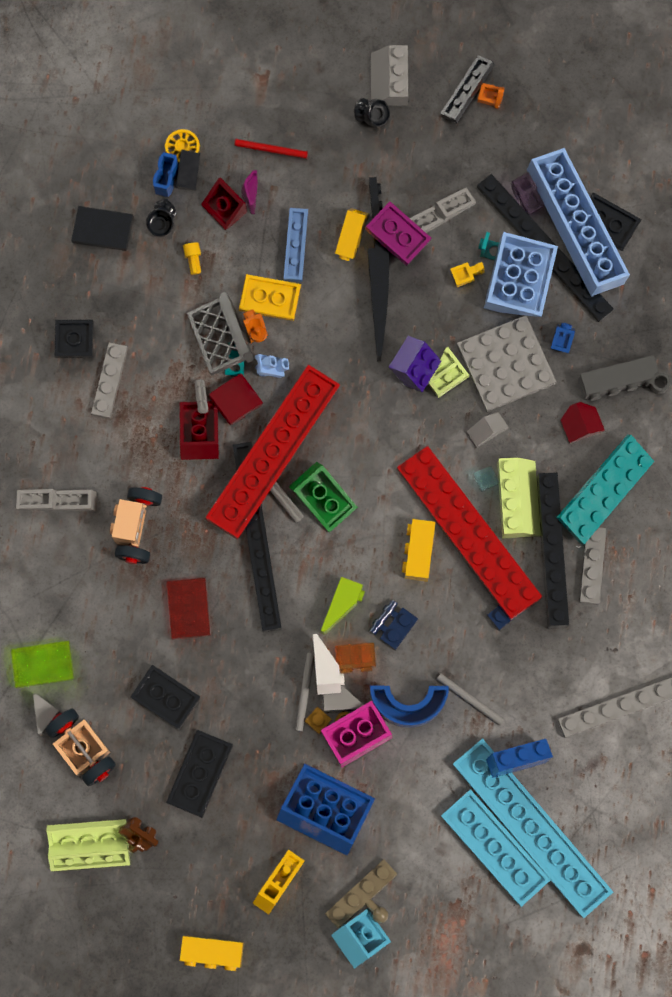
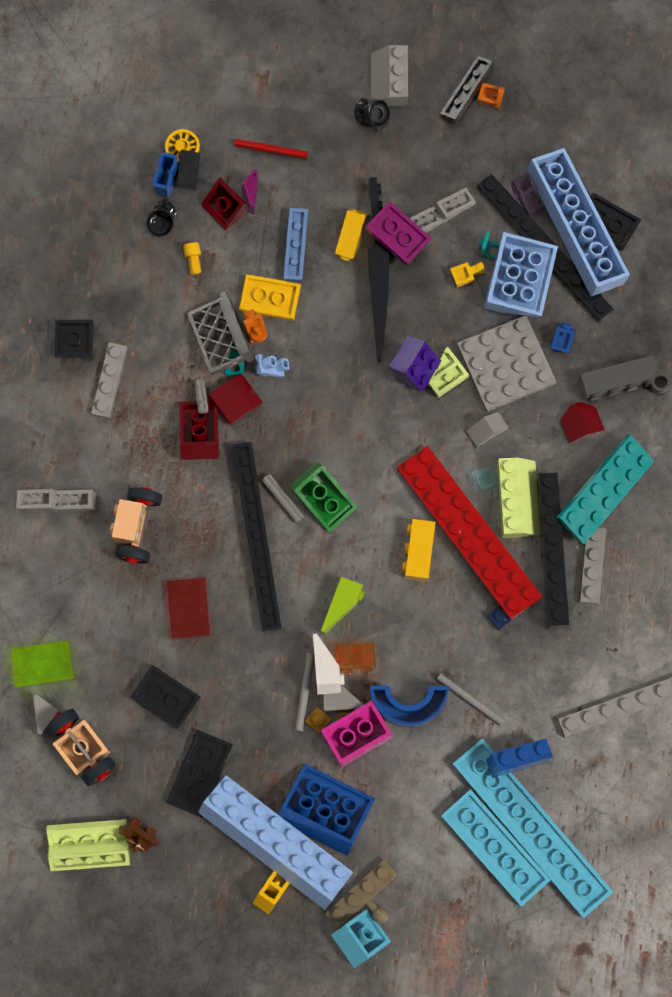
(102, 228): black tile -> none
(211, 953): yellow brick -> none
(272, 452): red plate -> none
(275, 842): none -> light blue brick
(398, 629): dark blue plate -> none

